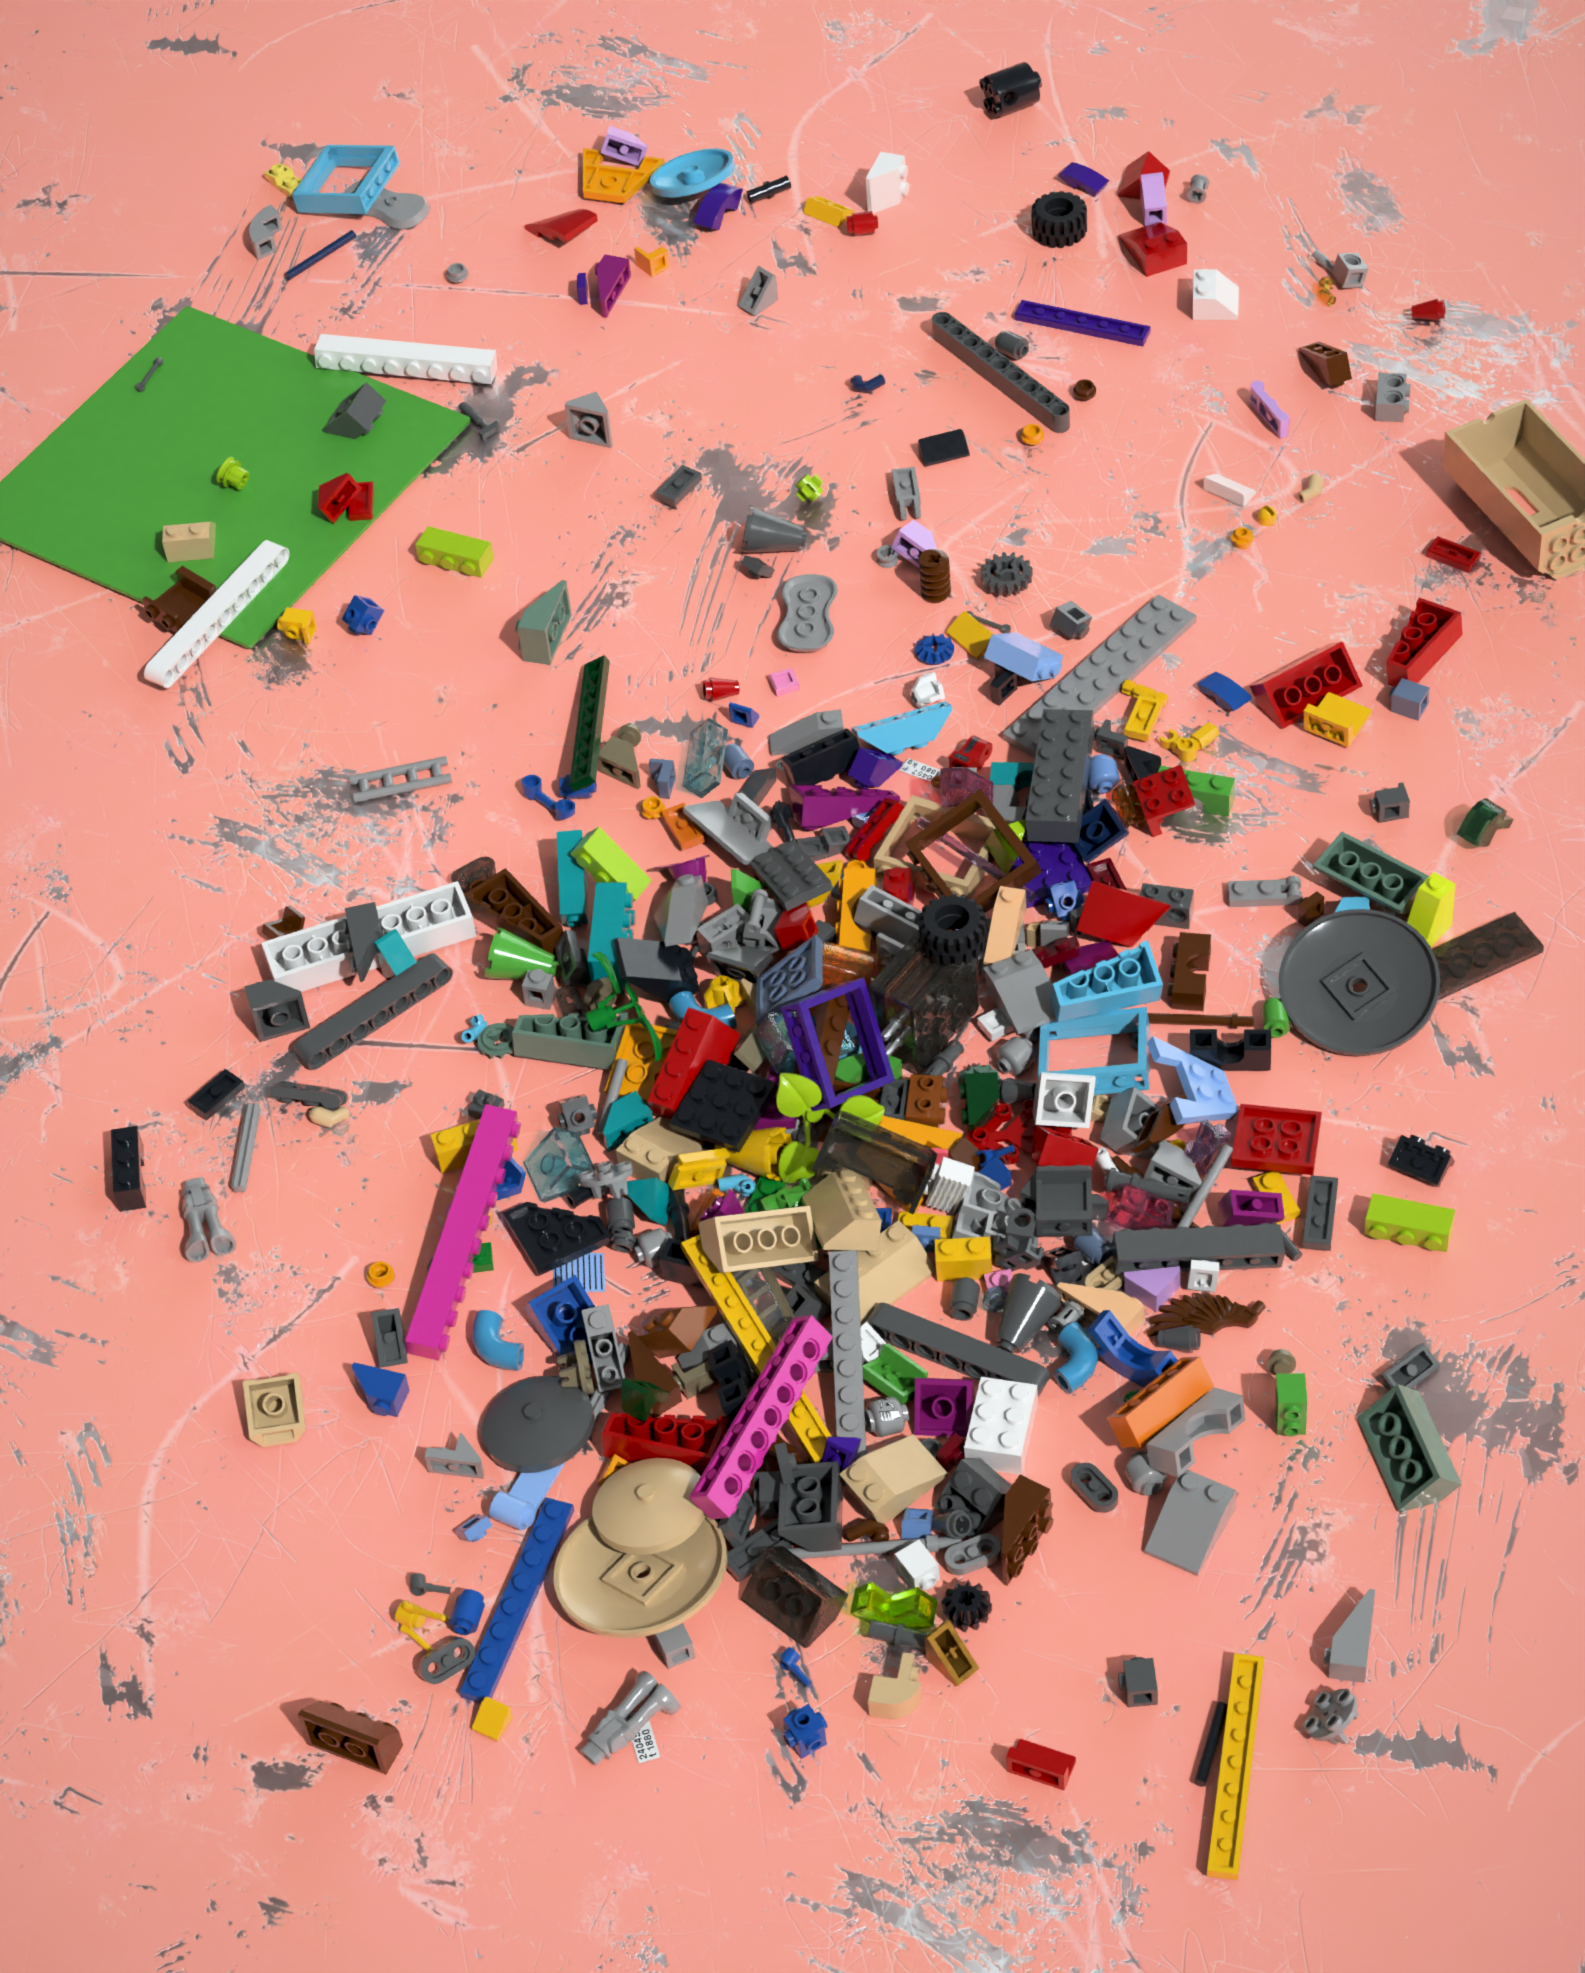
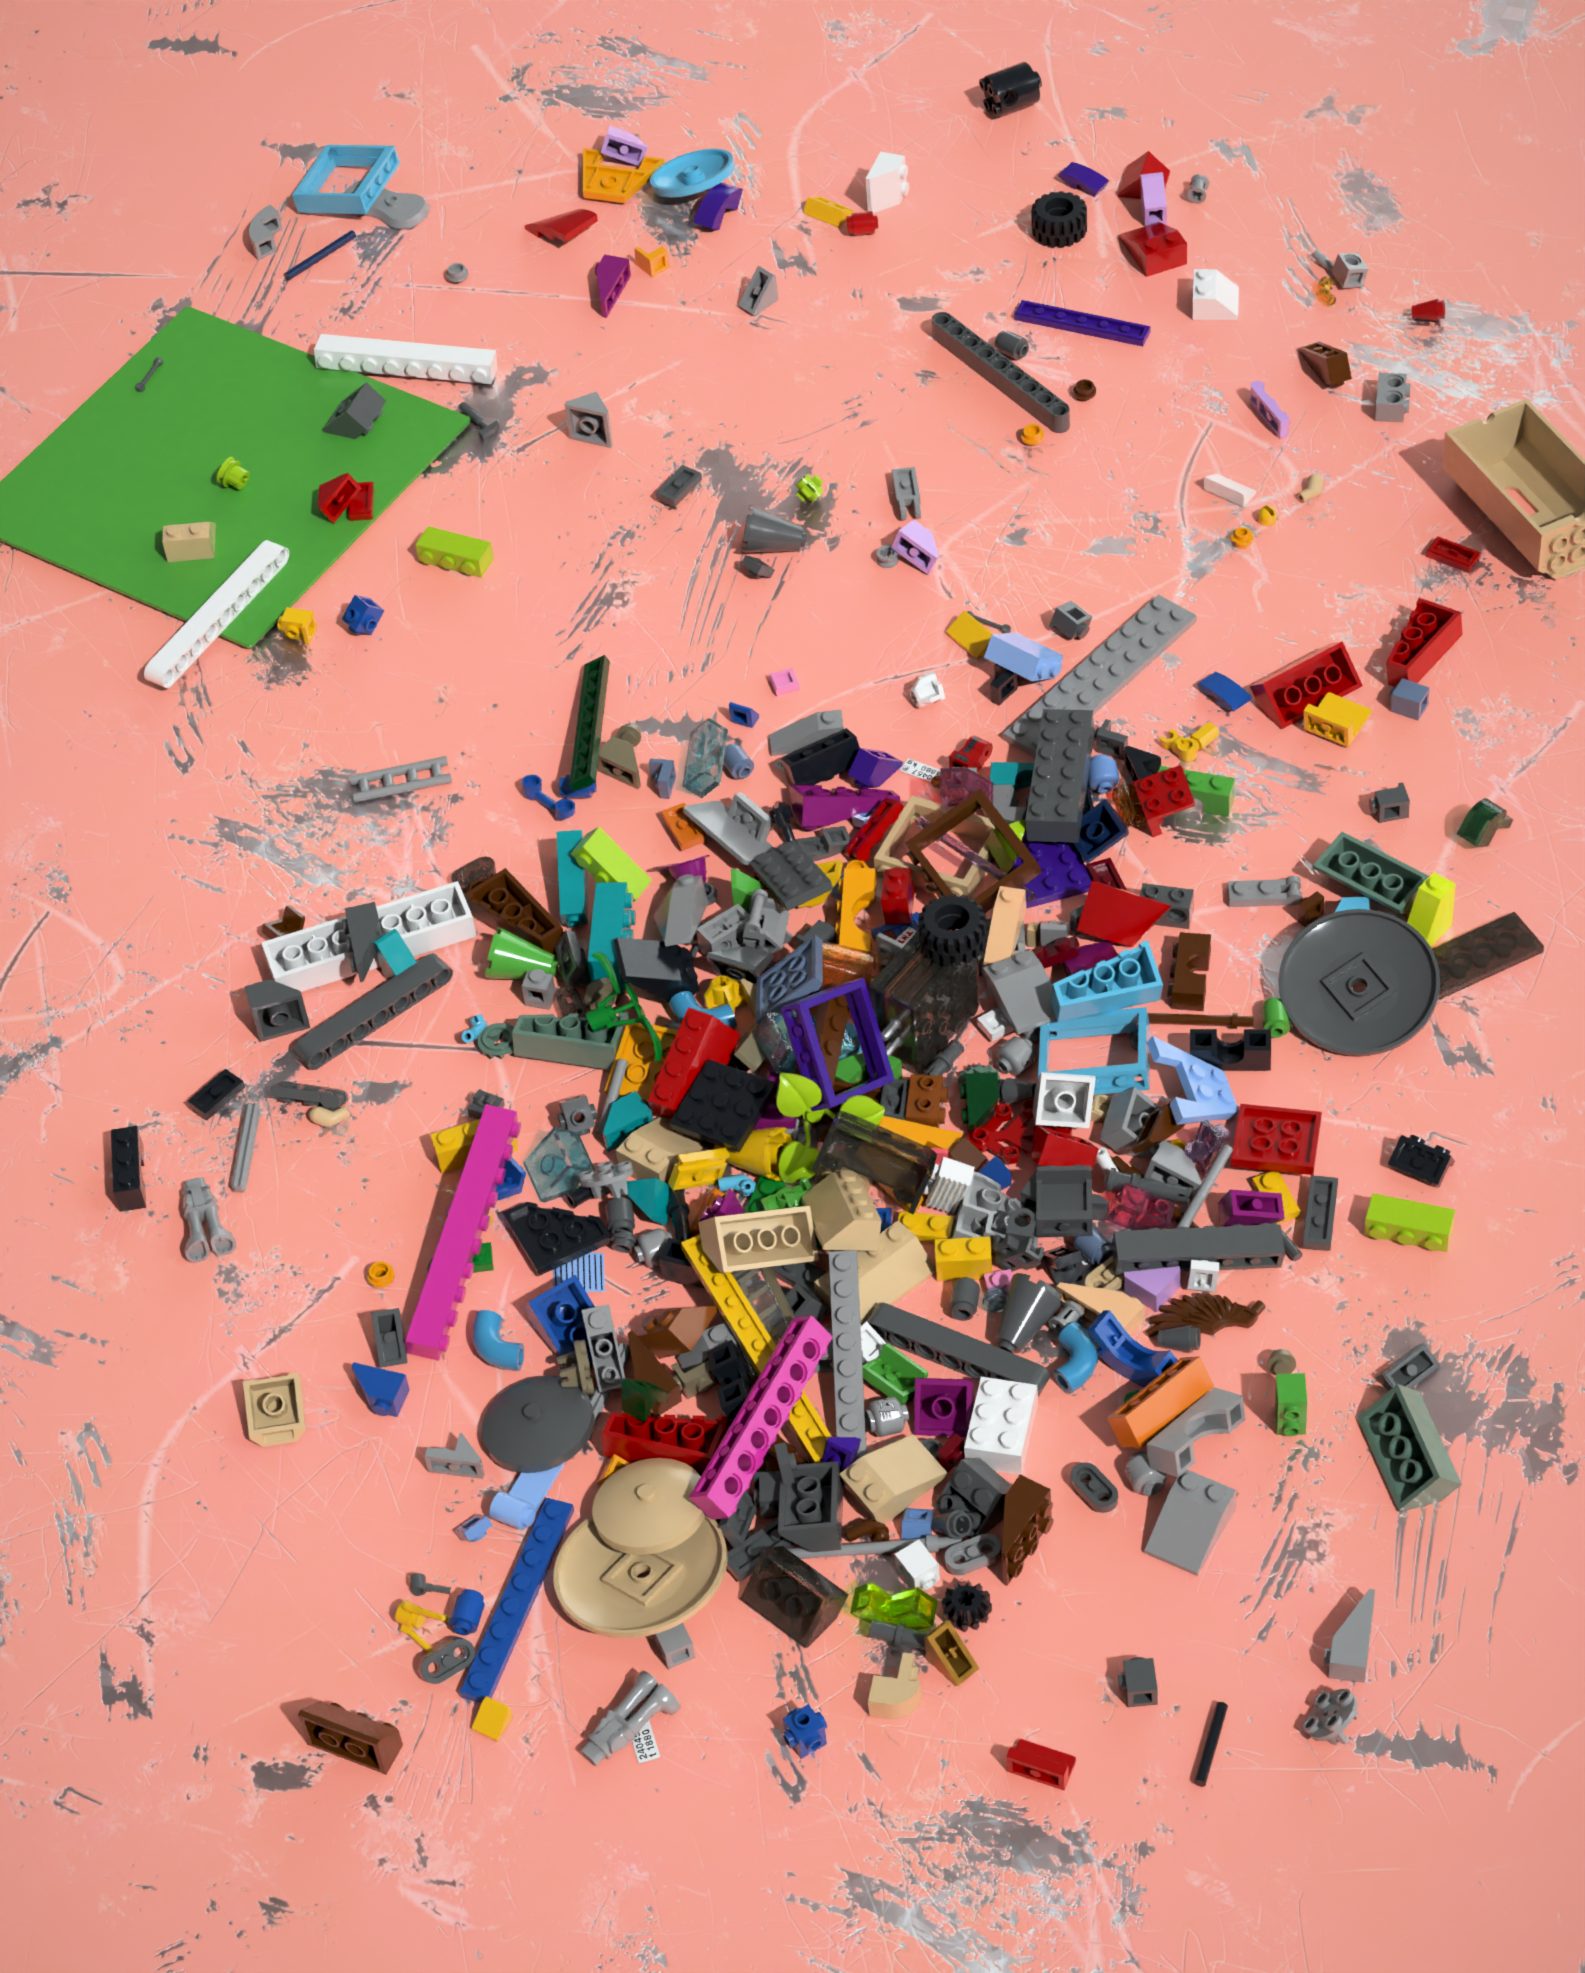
(179, 601): reddish brown panel -> none
(283, 179): light yellow slope -> none
(544, 625): sand green slope -> none
(582, 288): dark purple tile -> none
(652, 807): light orange plate -> none
(720, 688): red cone -> none
(759, 784): dark grey slope -> none
(768, 189): black pin -> none
(788, 1662): blue hand -> none
(795, 926): red slope -> none
(807, 614): light grey plate -> none
(867, 386): dark blue arm -> none
(887, 915): light grey brick -> none
(905, 729): medium azure wedge -> none
(926, 654): blue gear -> none
(927, 1236): medium blue plate -> none
(934, 575): reddish brown piece -> none
(943, 447): black slope -> none
(990, 1153): blue hand -> none
(1006, 574): dark grey gear -> none
(1057, 893): blue brick -> none
(1130, 688): yellow axle -> none
(1143, 718): yellow plate -> none
(1235, 1767): yellow plate -> none

